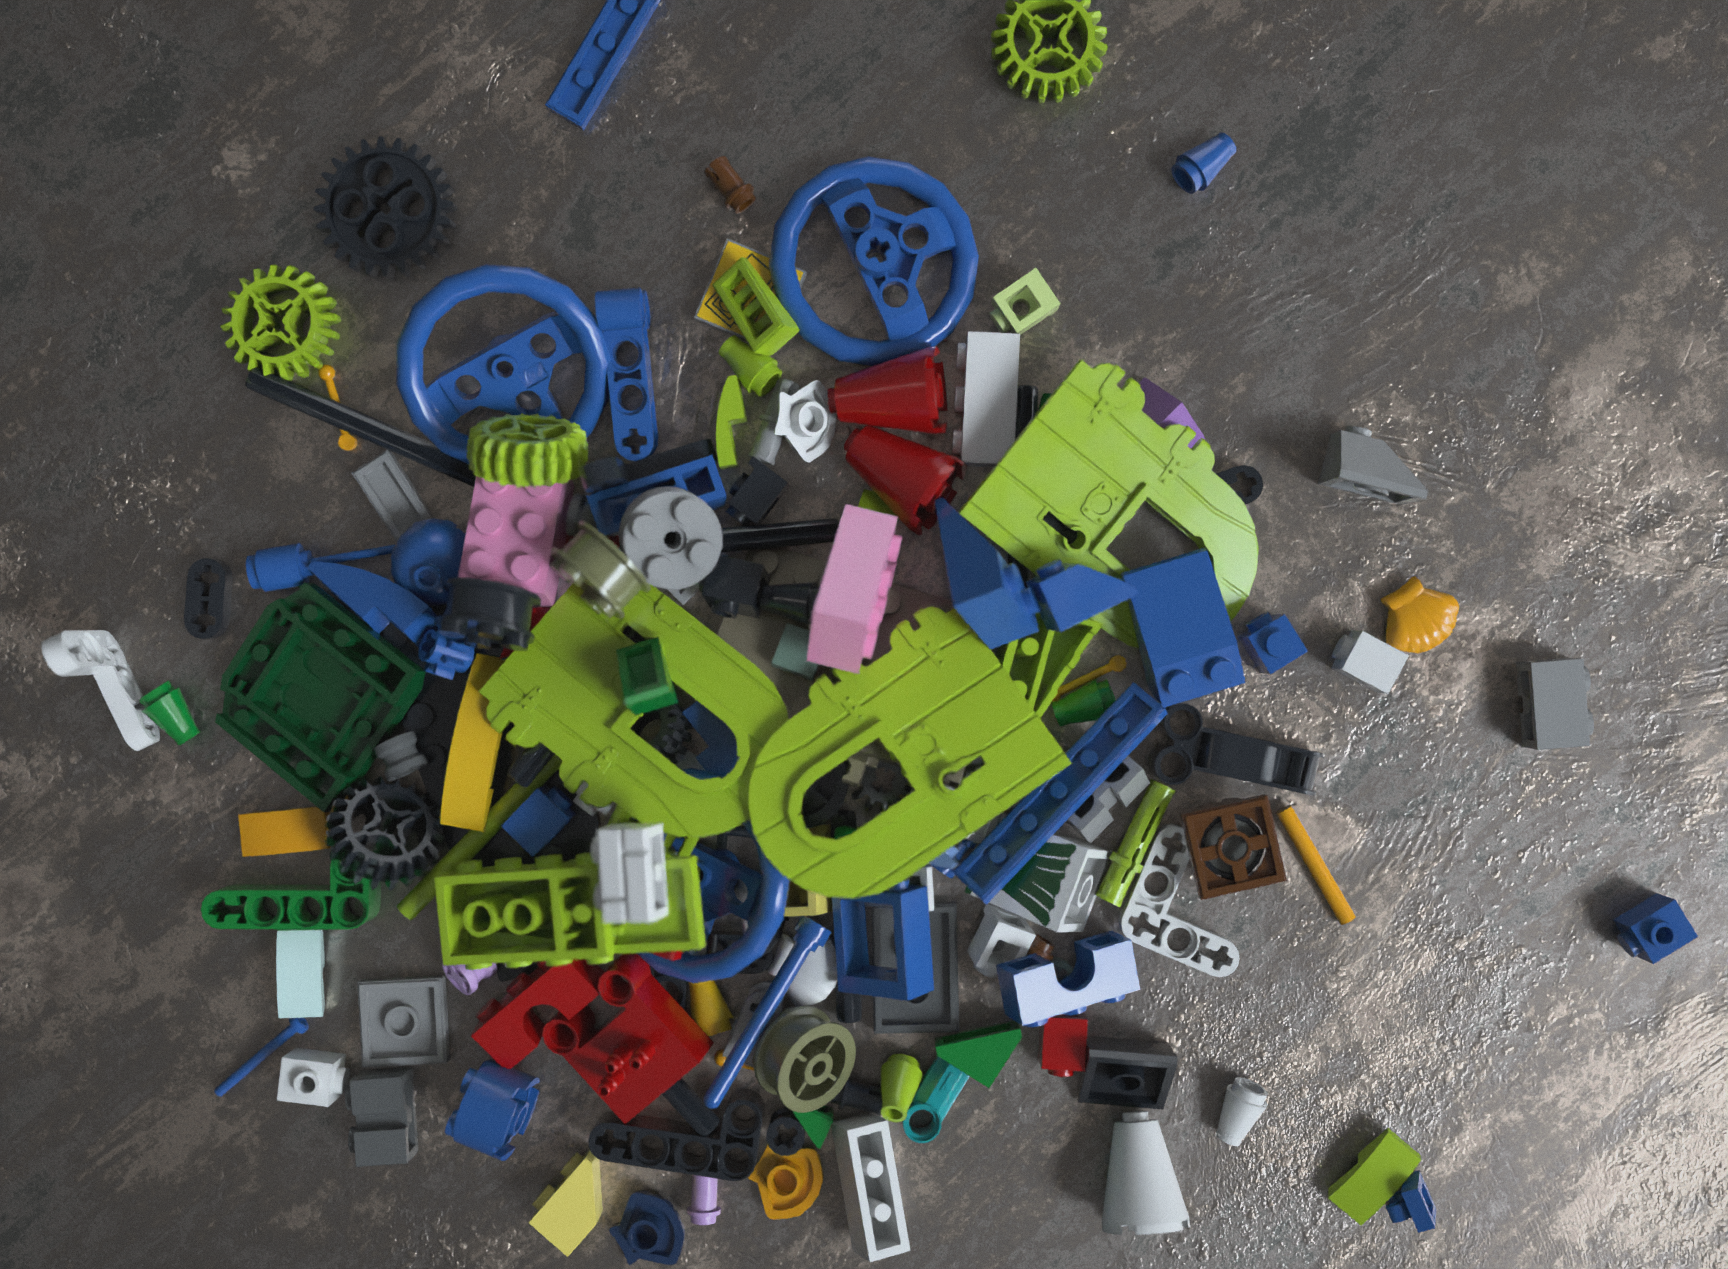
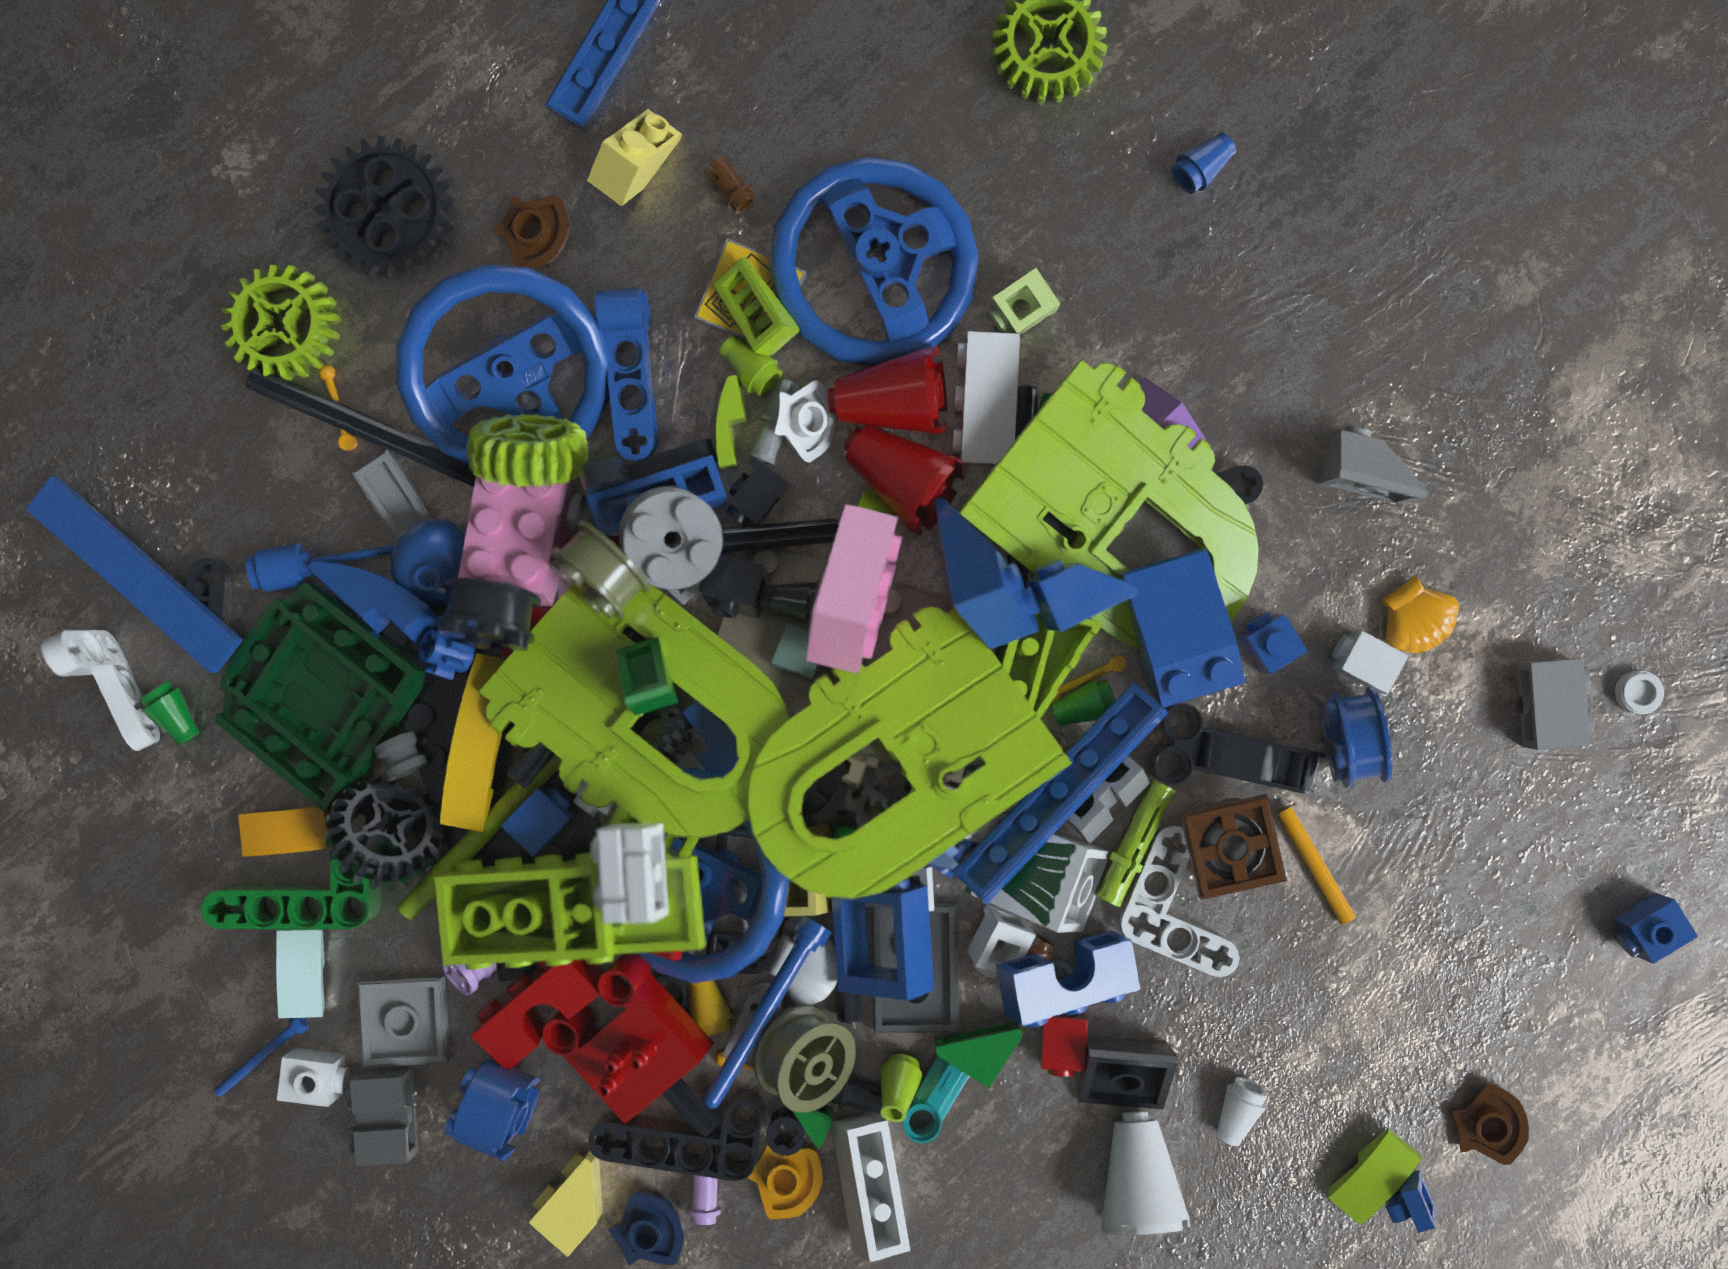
(134, 574): none -> blue tile
(535, 230): none -> reddish brown animal
(633, 156): none -> light yellow slope
(1358, 737): none -> blue wheel
(1493, 1125): none -> reddish brown animal
(1639, 692): none -> white tile

